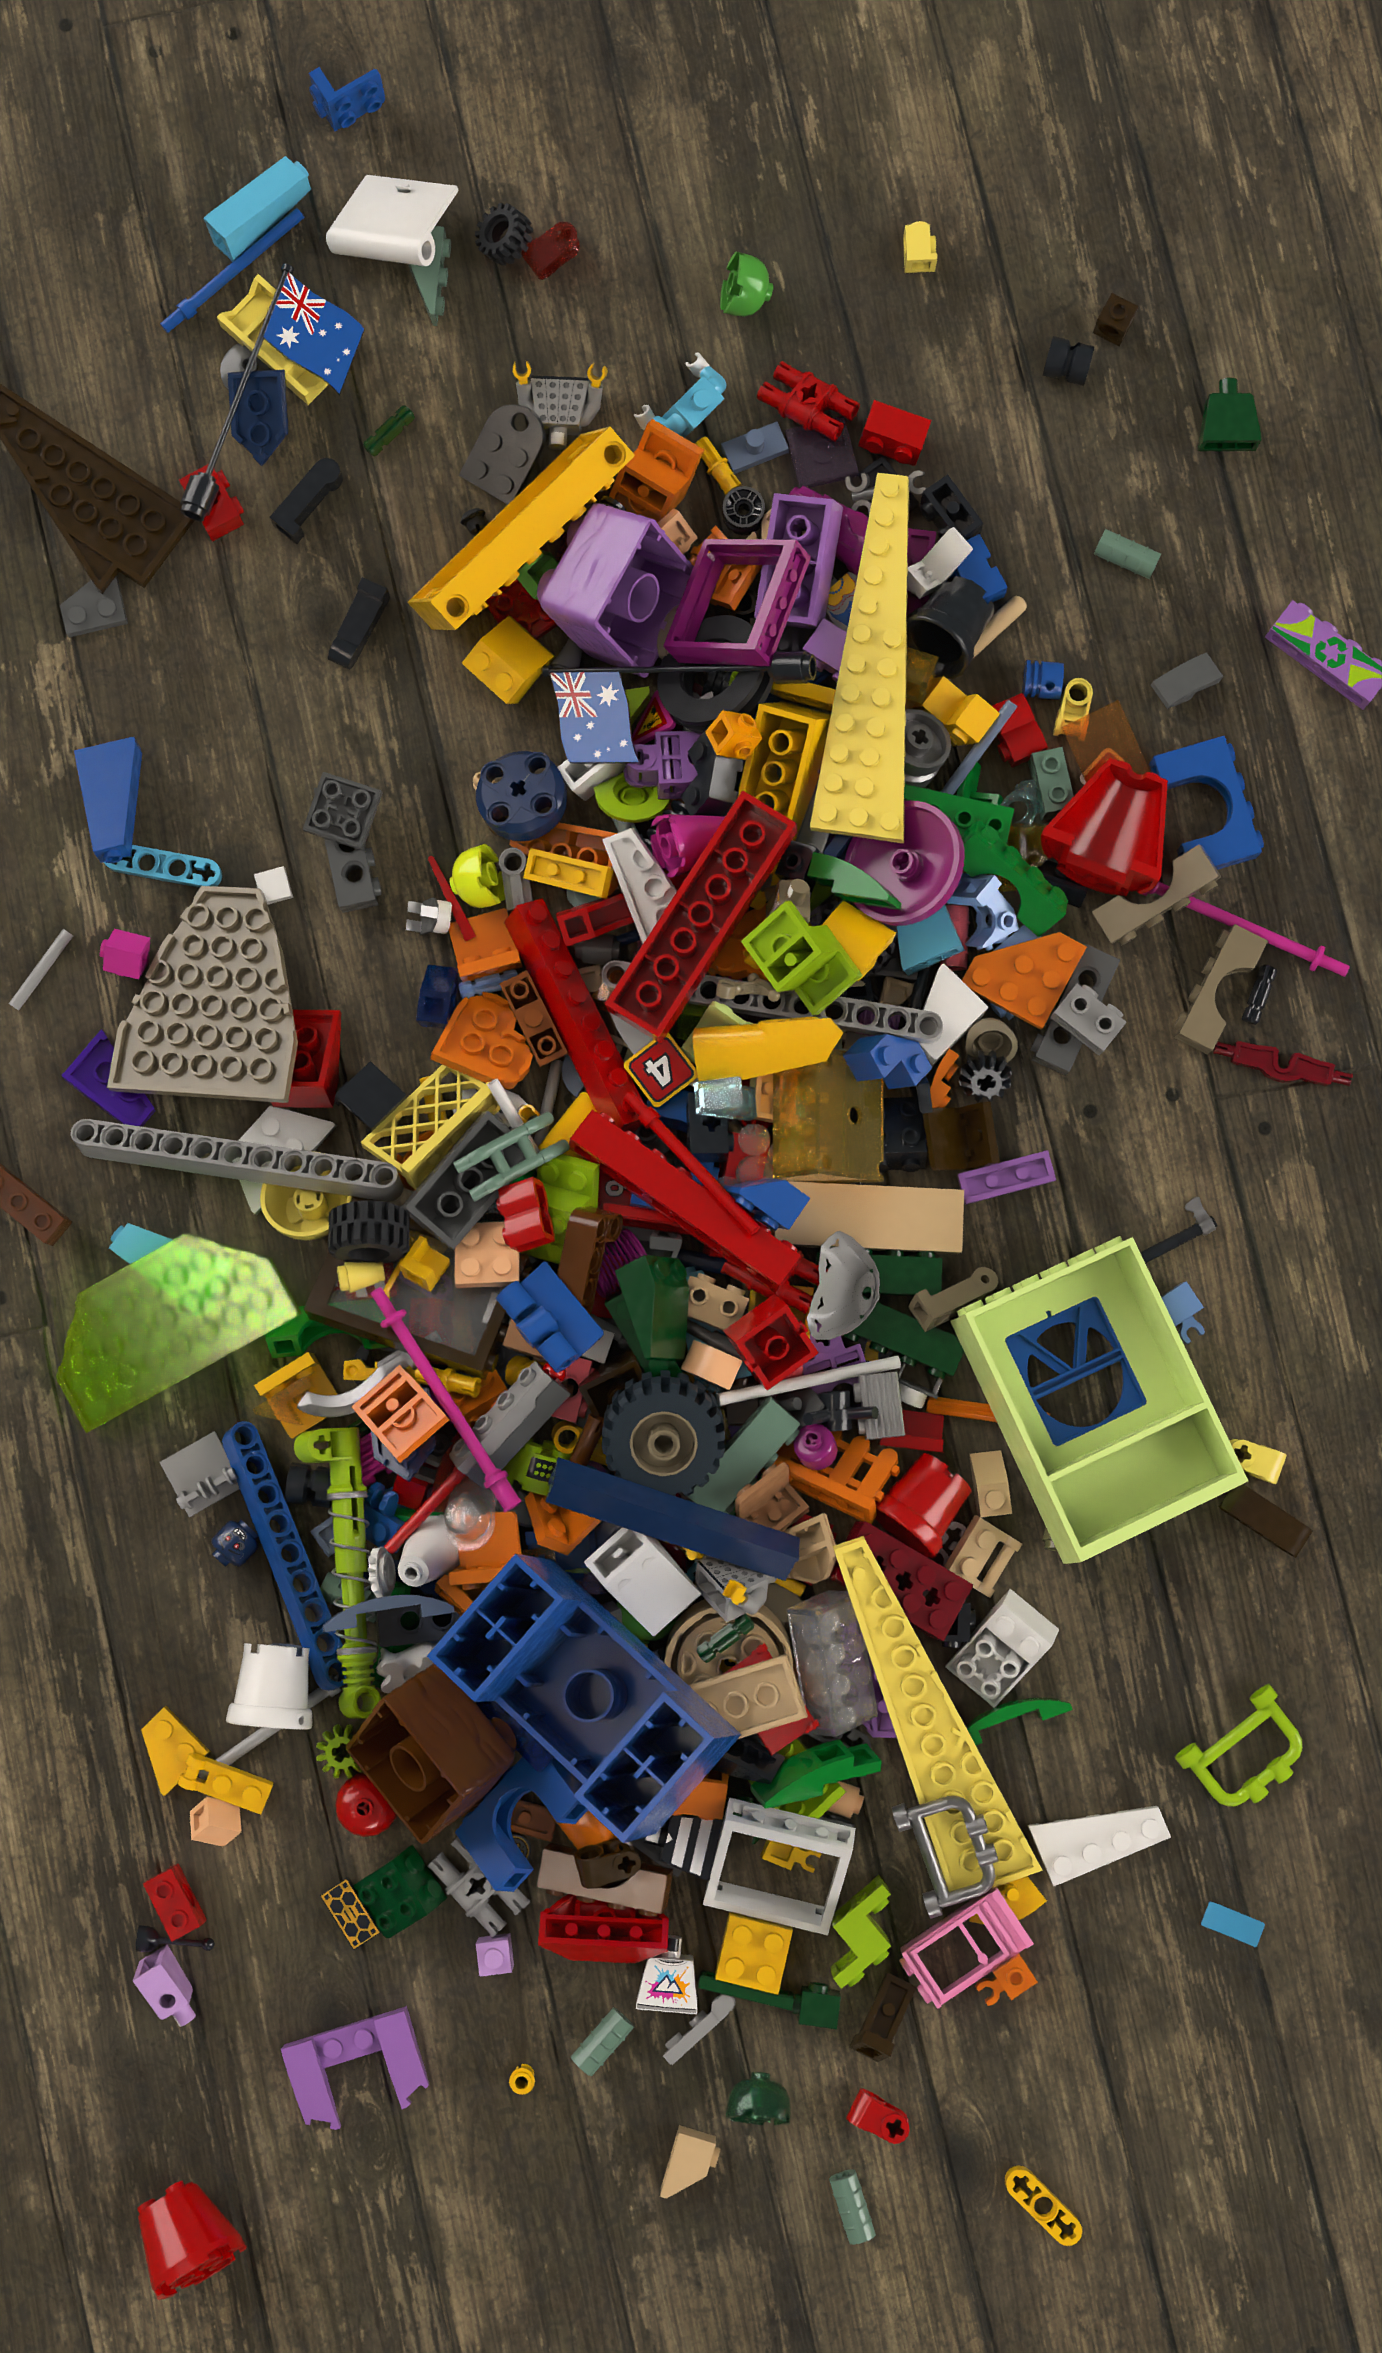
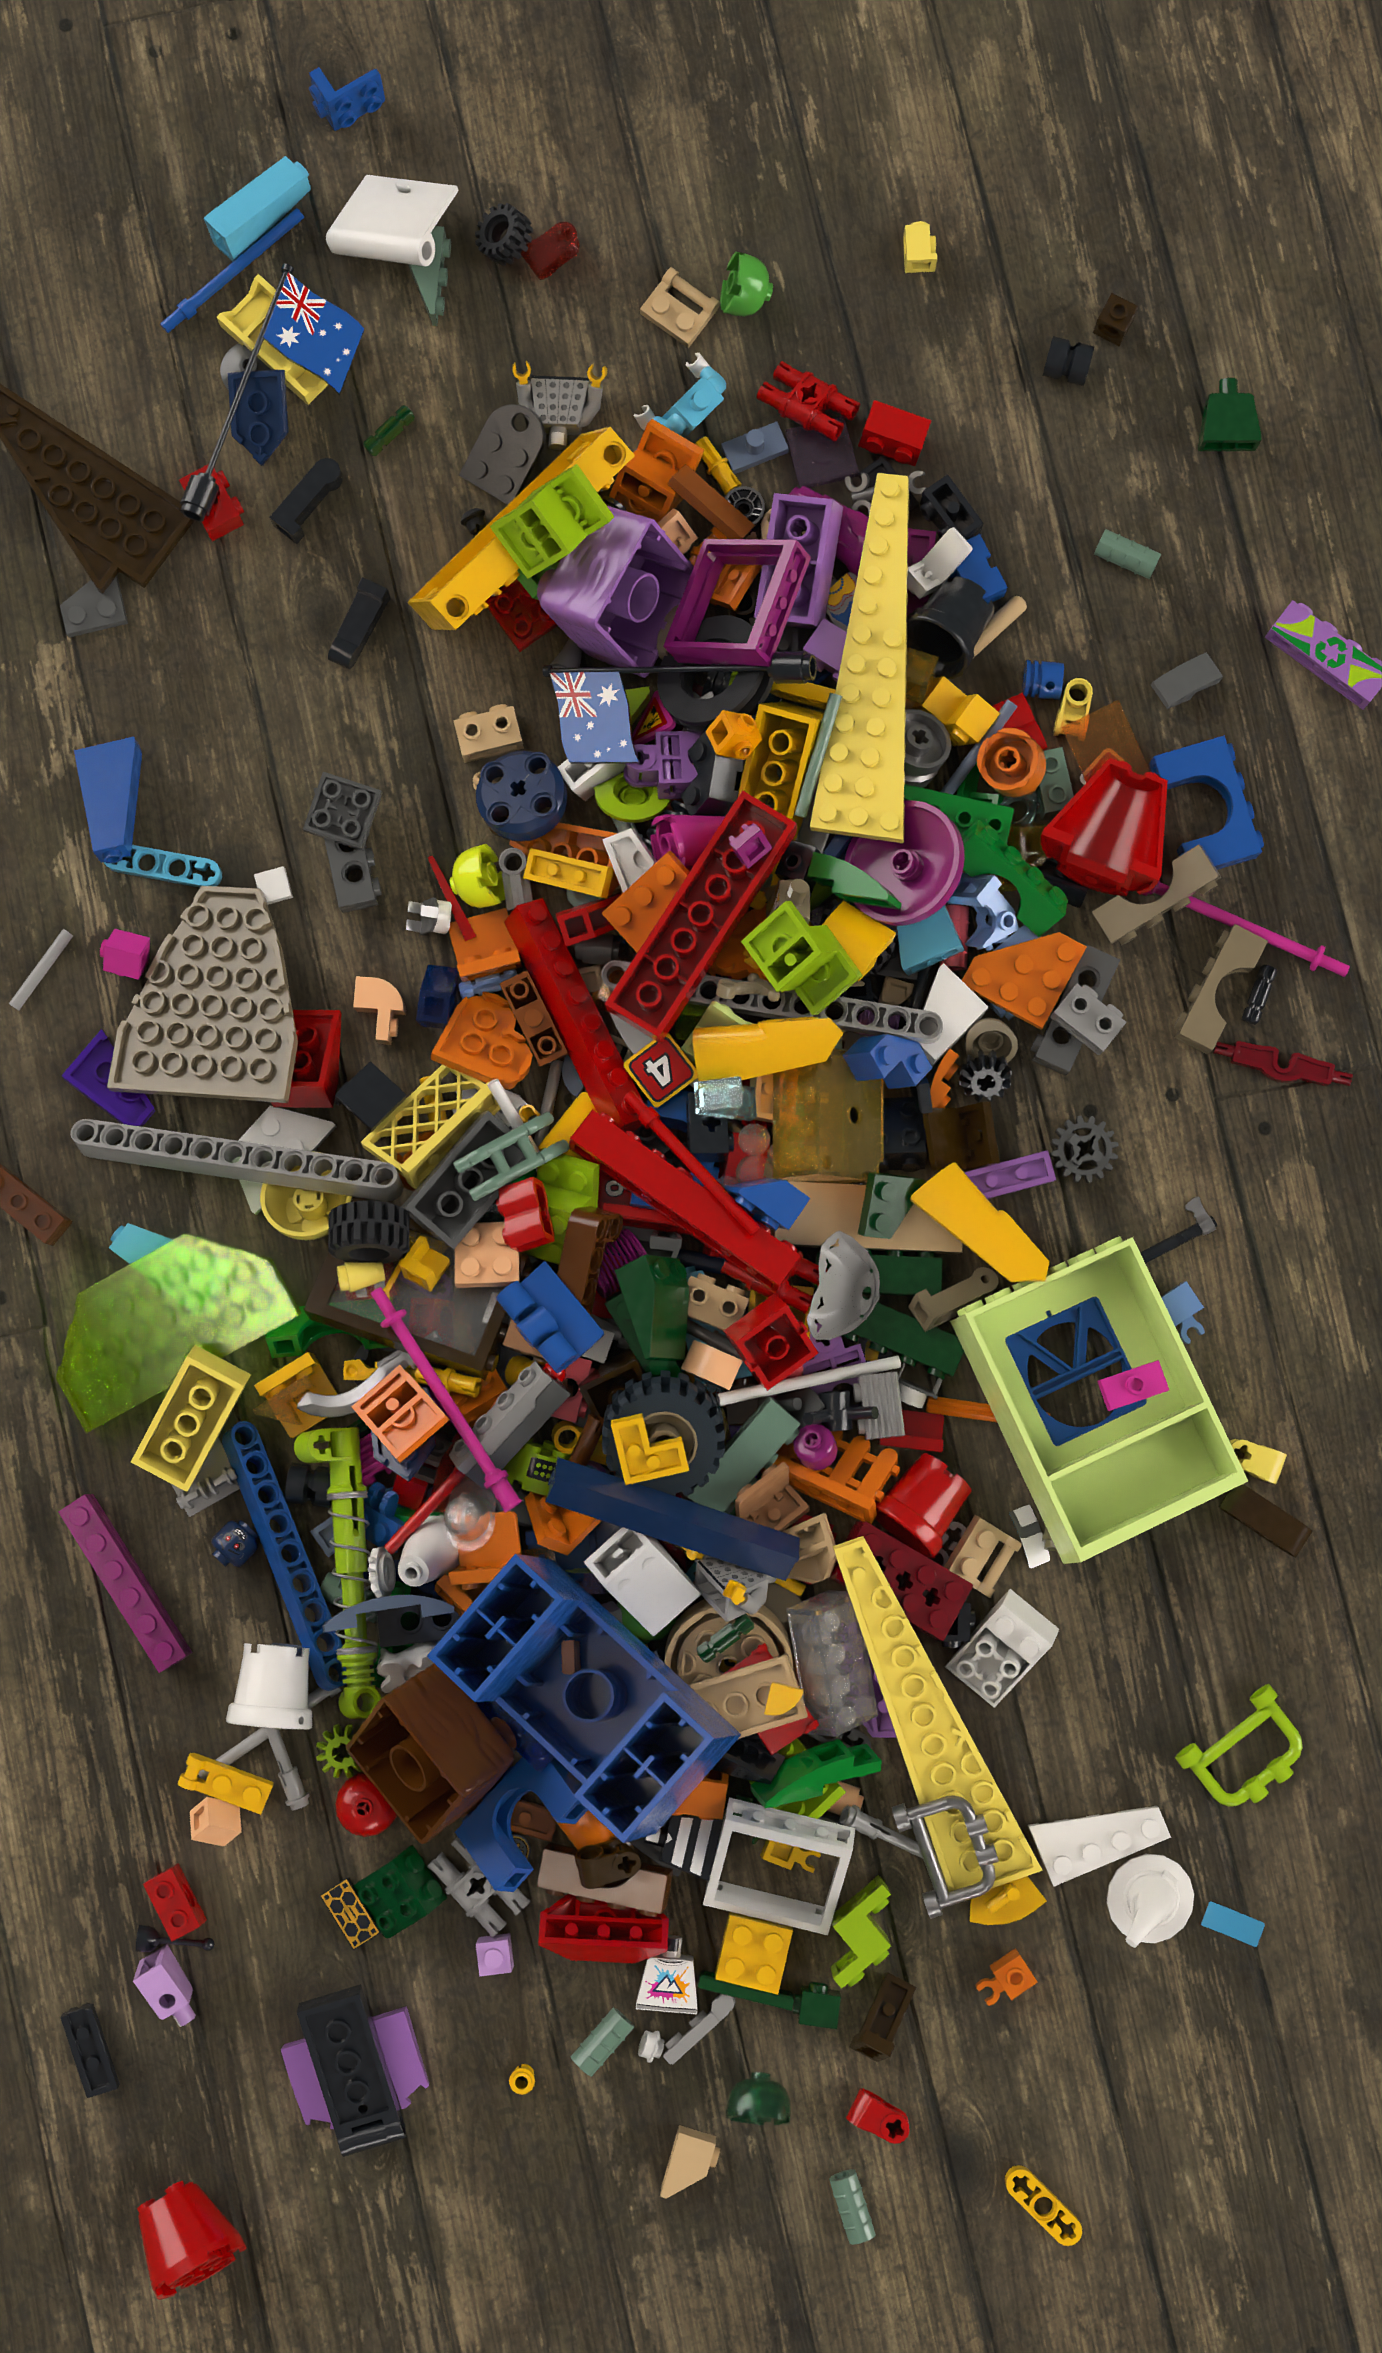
(90, 2050): none -> black hinge
(125, 1582): none -> magenta brick
(169, 1746): yellow wing -> none
(190, 1418): none -> light yellow brick
(289, 1775): none -> light grey pin
(351, 2070): none -> black hinge
(379, 997): none -> light nougat brick
(488, 733): none -> tan brick
(508, 660): yellow slope -> none
(552, 521): none -> lime bracket
(570, 1656): none -> nougat tile
(643, 1459): none -> yellow plate
(645, 900): none -> orange wing
(651, 2045): none -> white plate
(672, 314): none -> tan plate
(710, 504): none -> dark orange tile
(750, 845): none -> magenta tile
(782, 1698): none -> yellow tile
(818, 755): none -> sand green bar
(874, 1828): none -> light grey pin
(886, 1203): none -> dark green wing
(973, 1220): none -> yellow panel
(990, 1484): tan slope -> none
(1000, 1923): bright pink door -> none
(1004, 747): none -> orange brick
(1030, 1535): none -> white sticker
(1045, 1708): green slope -> none
(1096, 1157): none -> dark grey gear
(1133, 1385): none -> dark pink plate
(1150, 1899): none -> white piece

